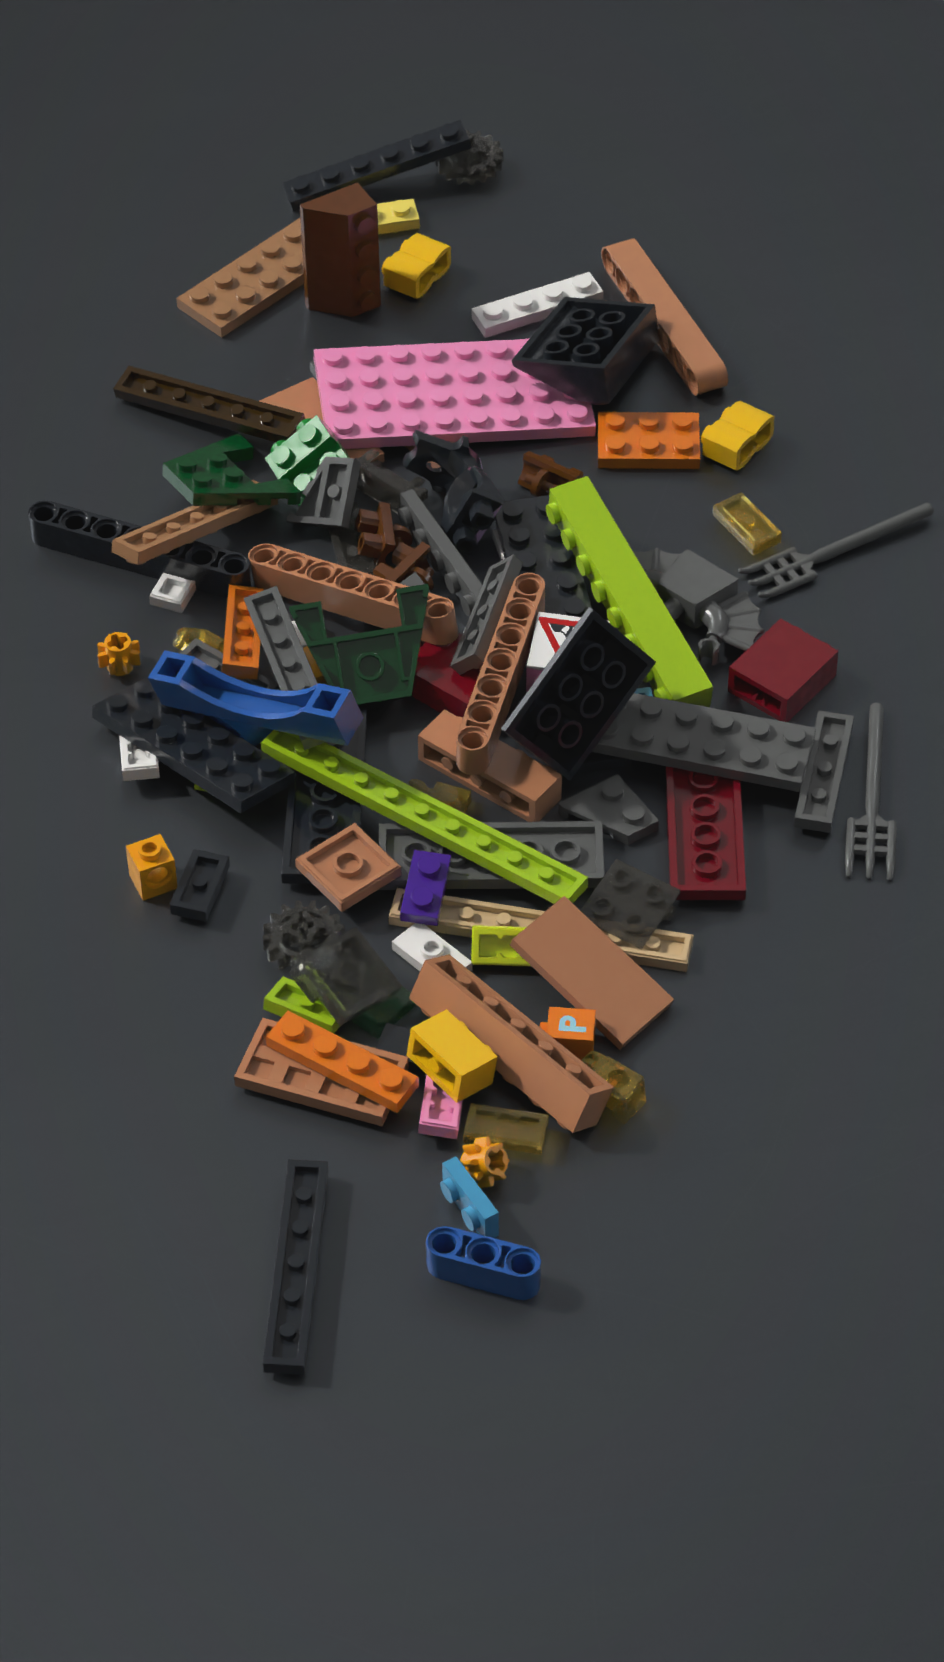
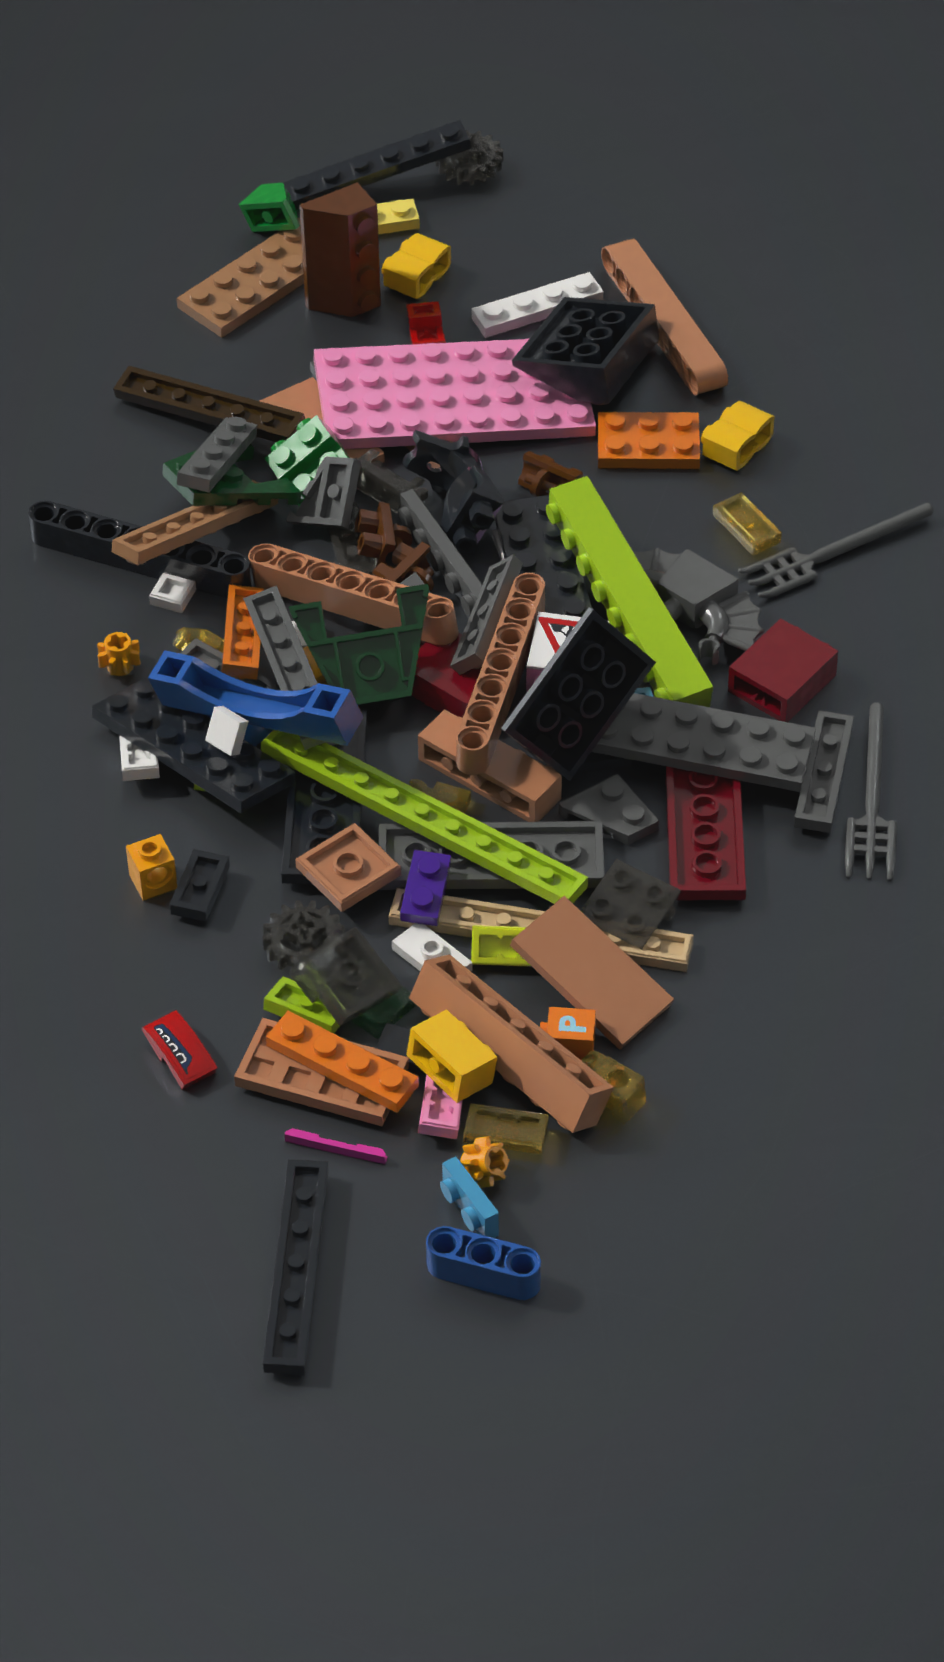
(180, 1048): none -> red slope
(217, 454): none -> dark grey plate
(226, 730): none -> white tile
(270, 209): none -> green slope
(314, 1141): none -> dark pink piece
(425, 323): none -> red slope

